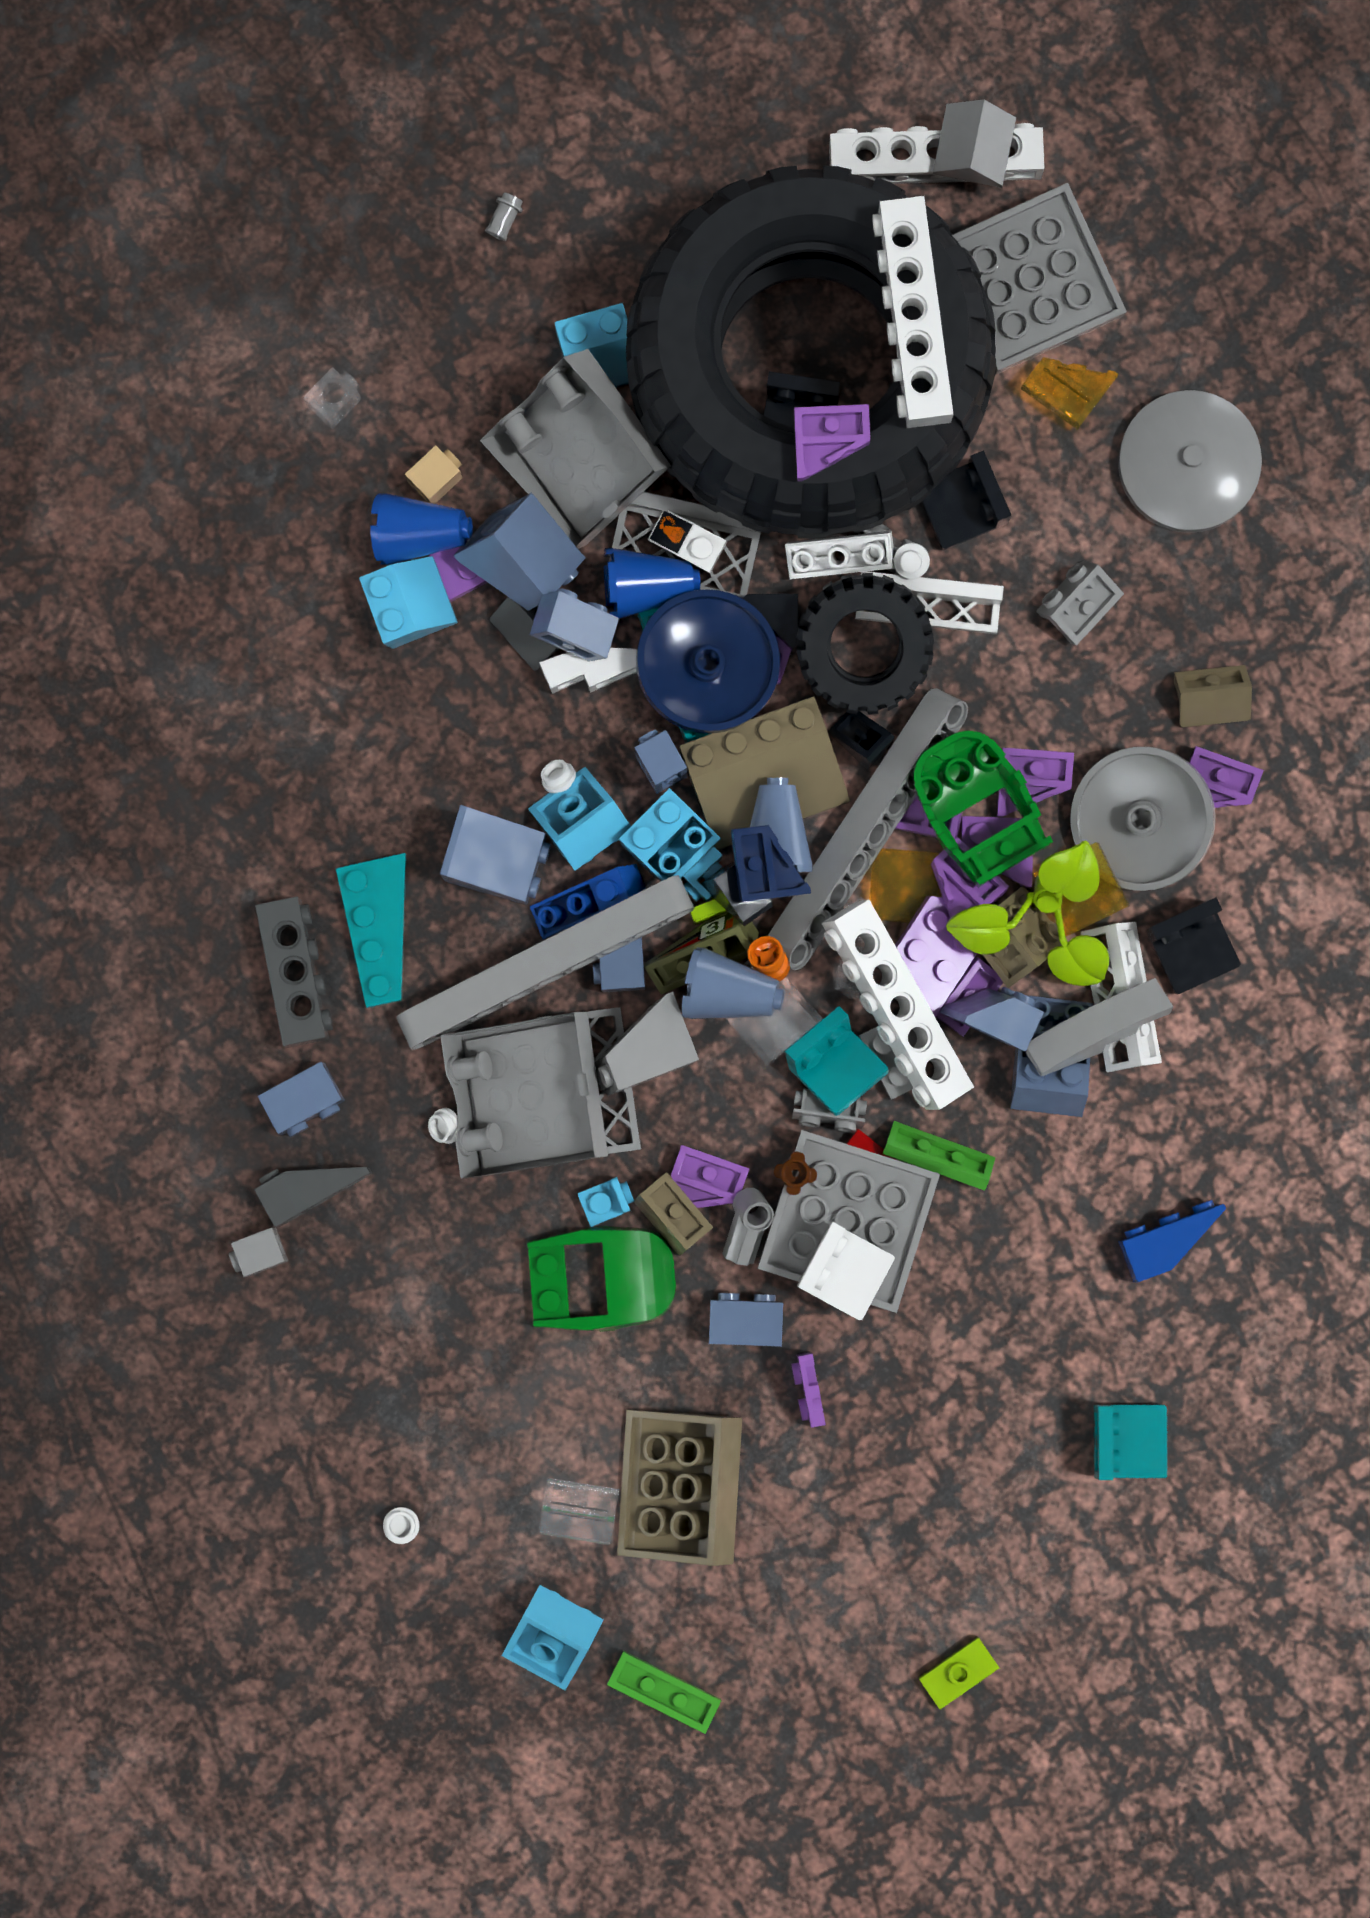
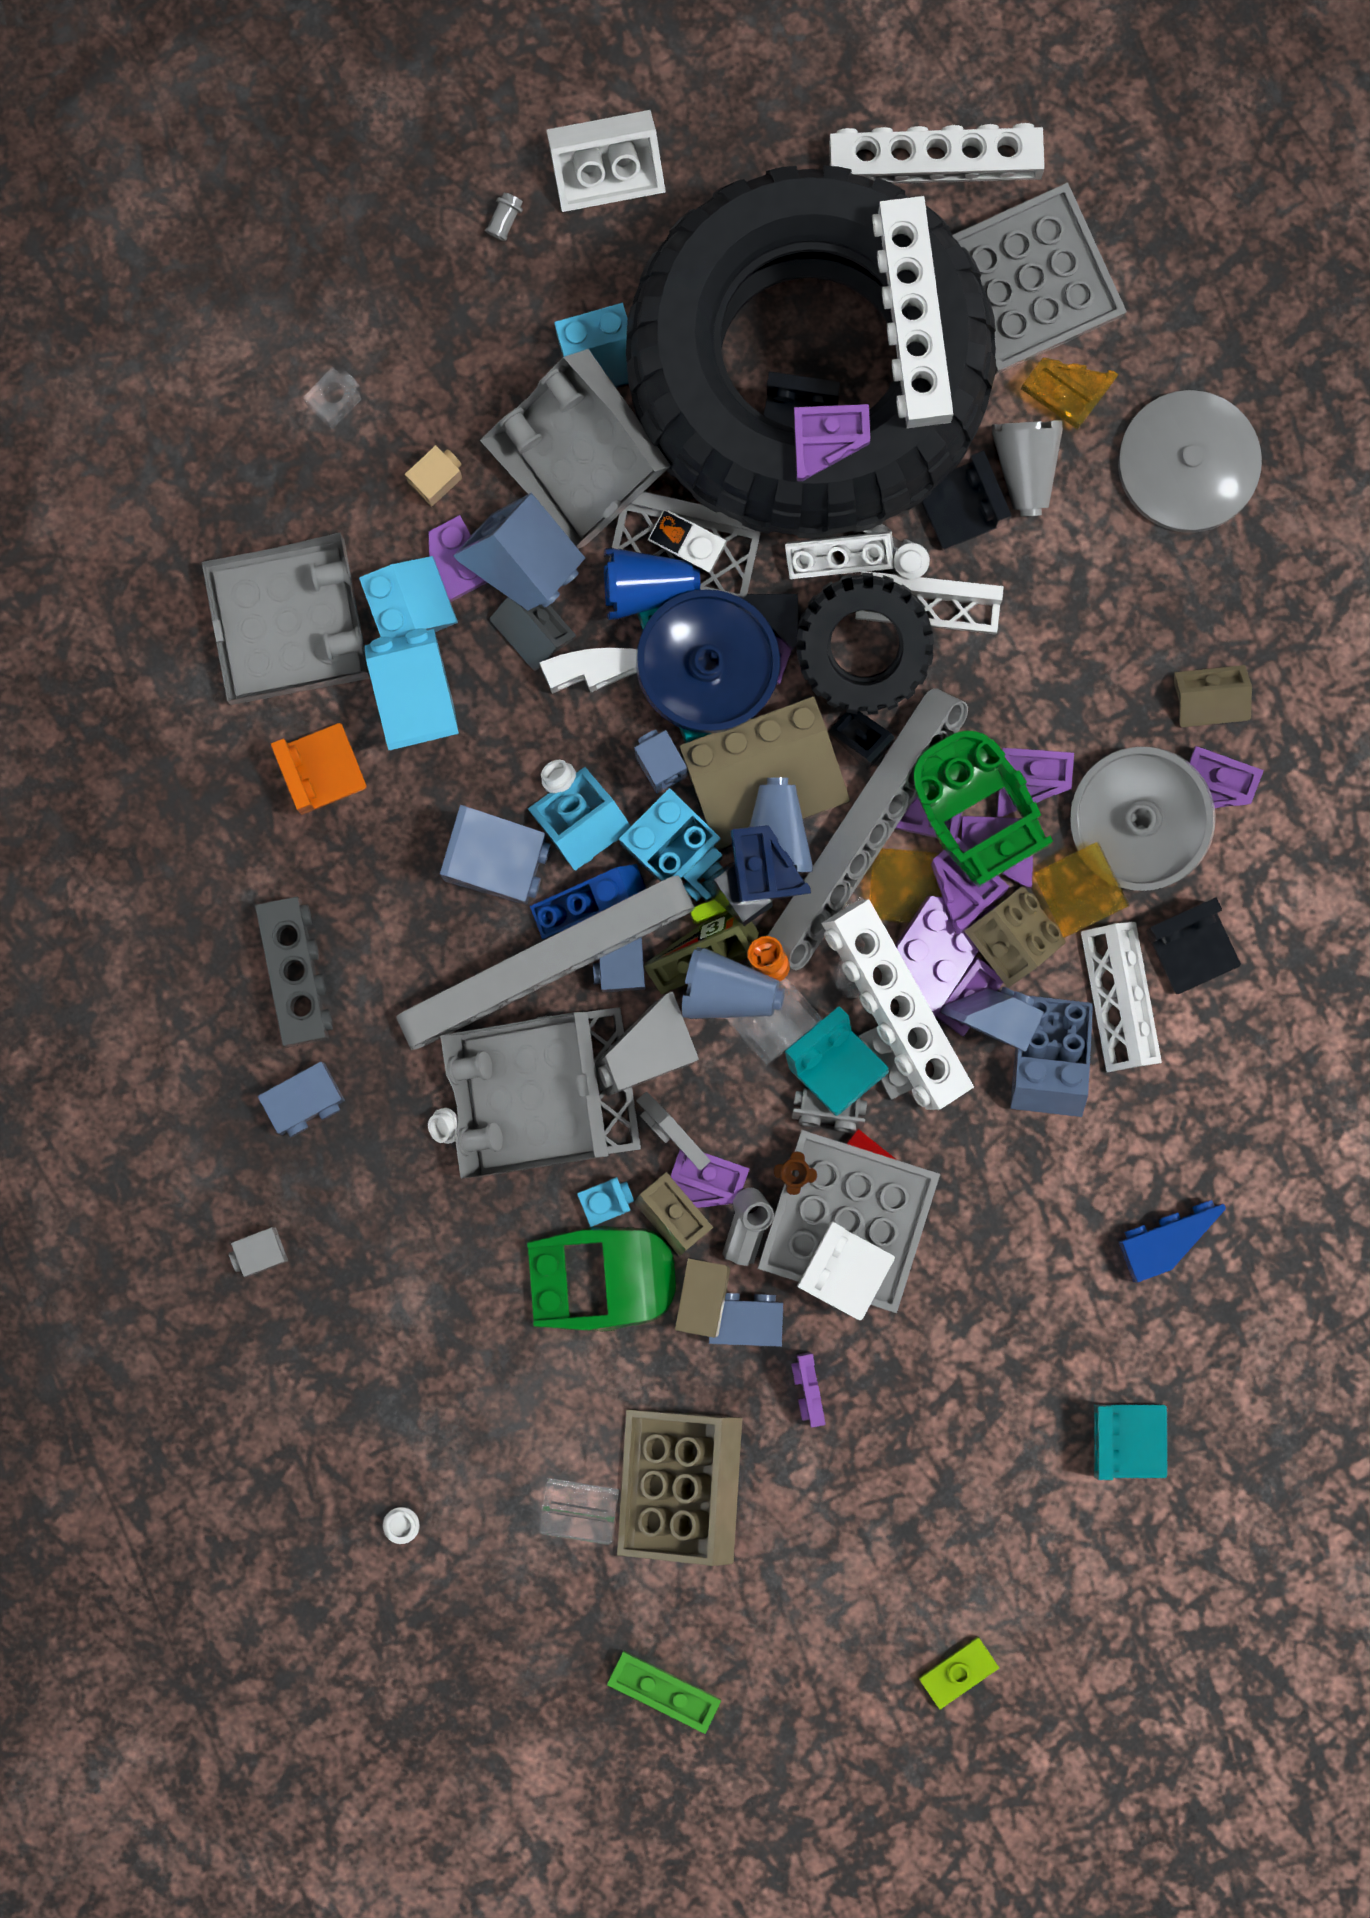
(285, 619): none -> light grey piece
(296, 1192): dark grey slope -> none
(319, 768): none -> orange bracket
(375, 916): teal wing -> none
(411, 688): none -> medium azure slope
(415, 528): blue cone -> none
(552, 1637): medium azure slope -> none
(574, 625): brick -> none
(606, 160): none -> white slope
(668, 1129): none -> light grey wing
(702, 1298): none -> dark tan panel
(939, 1155): bright green plate -> none
(975, 142): light grey slope -> none
(1028, 462): none -> light grey cone
(1066, 873): lime plant -> none
(1080, 601): light grey bracket -> none
(1098, 1026): light grey slope -> none

